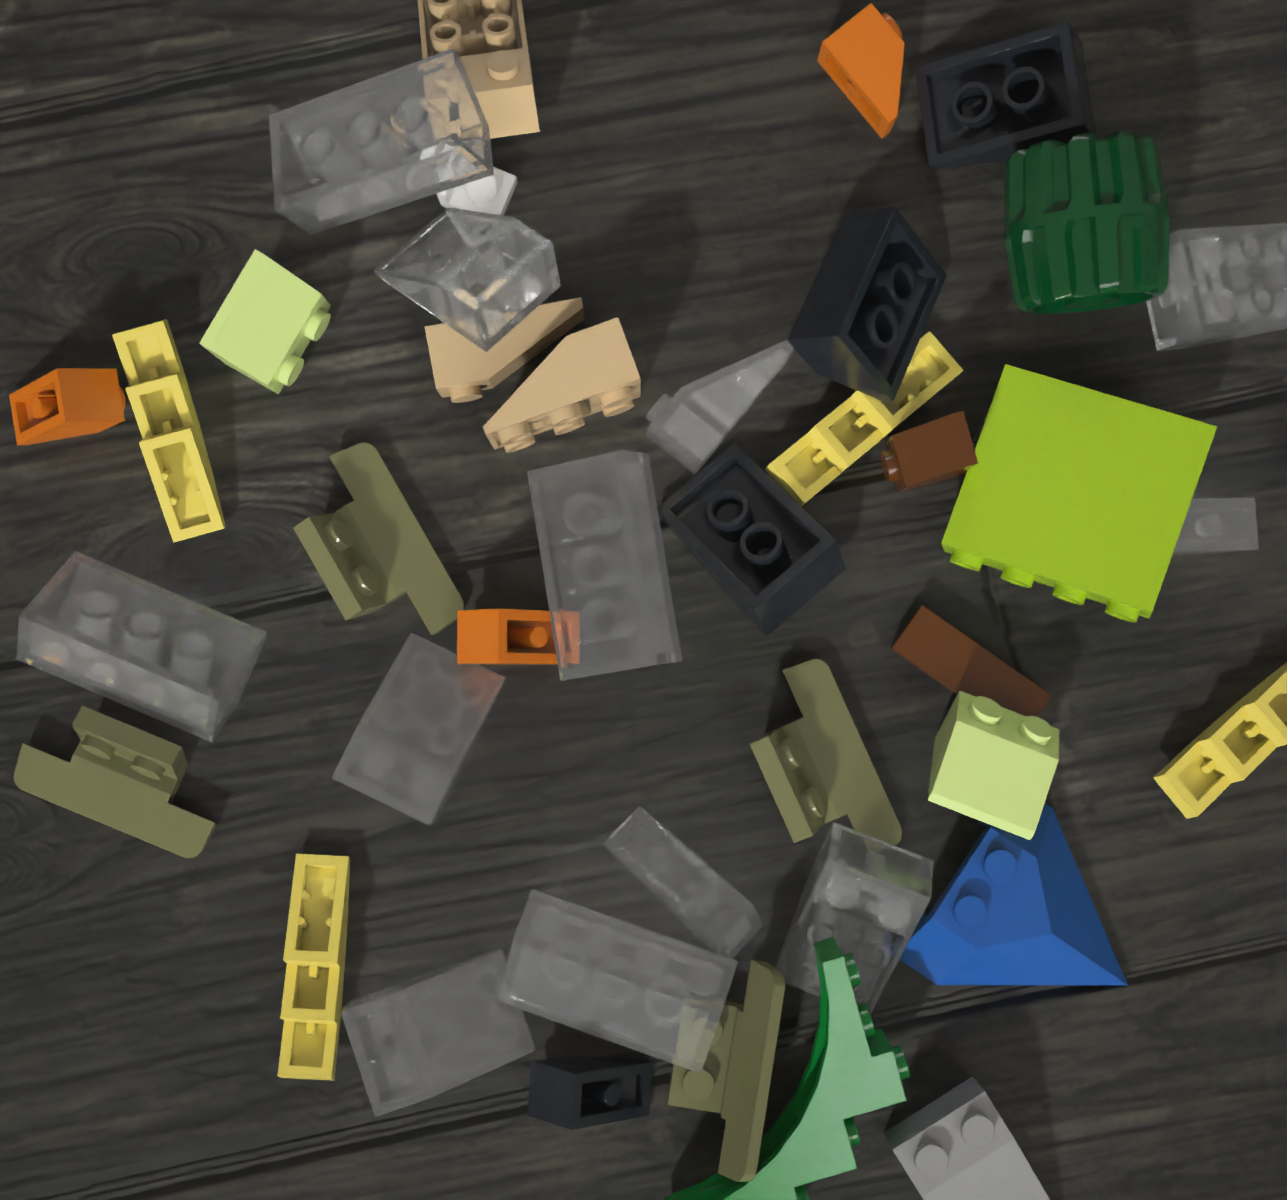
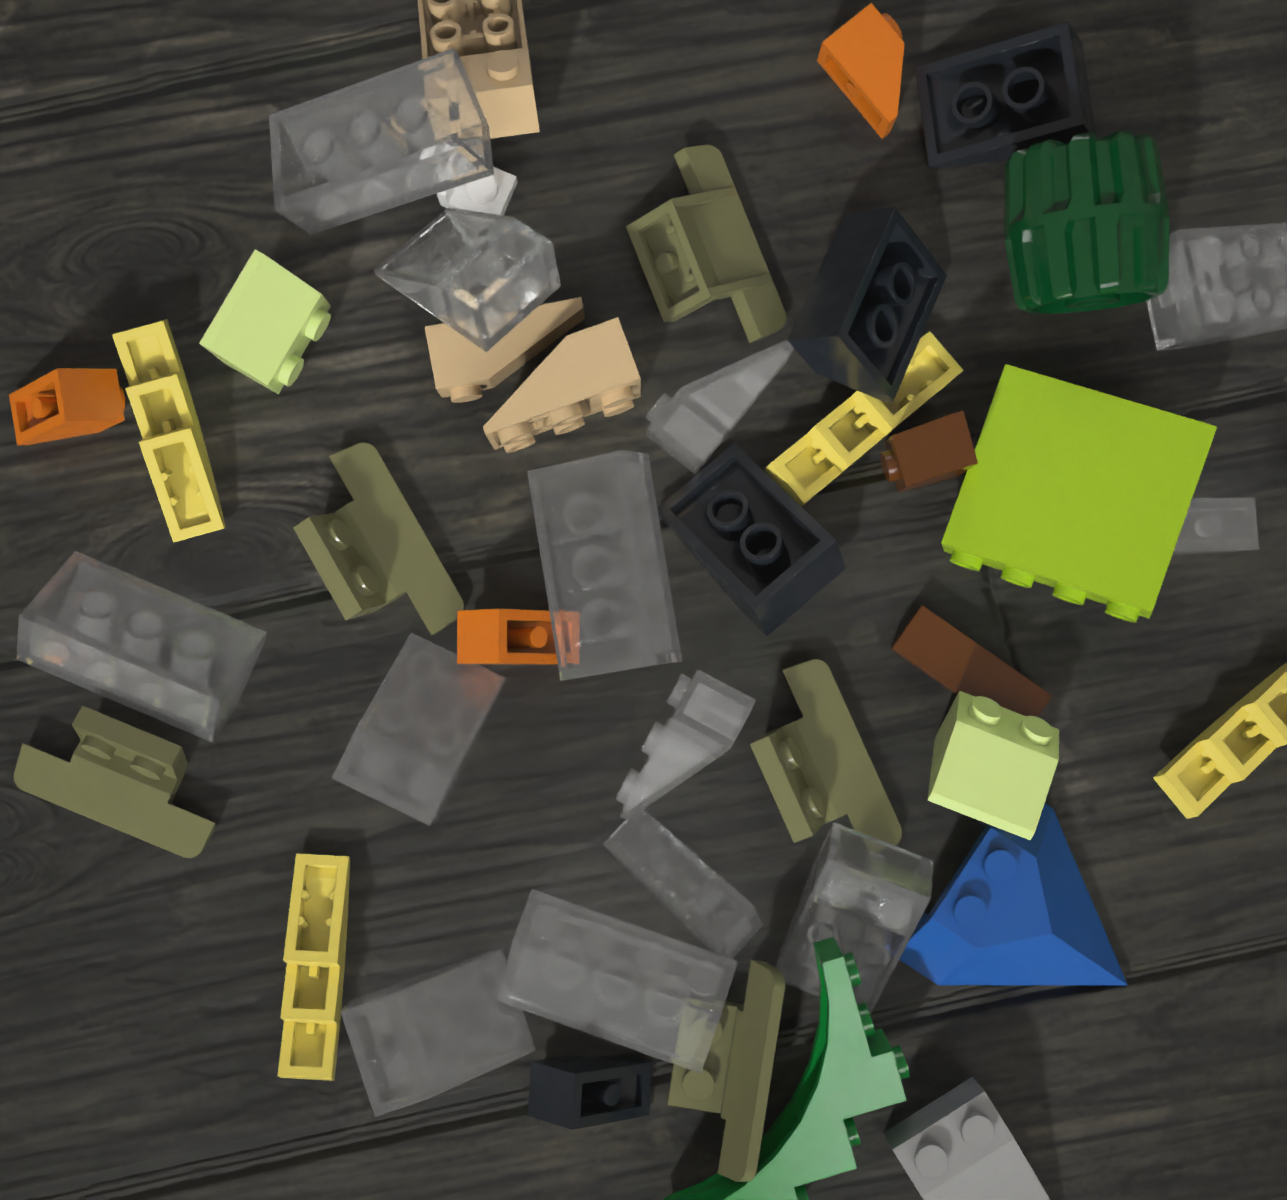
(697, 732): none -> clear slope
(706, 249): none -> olive plate

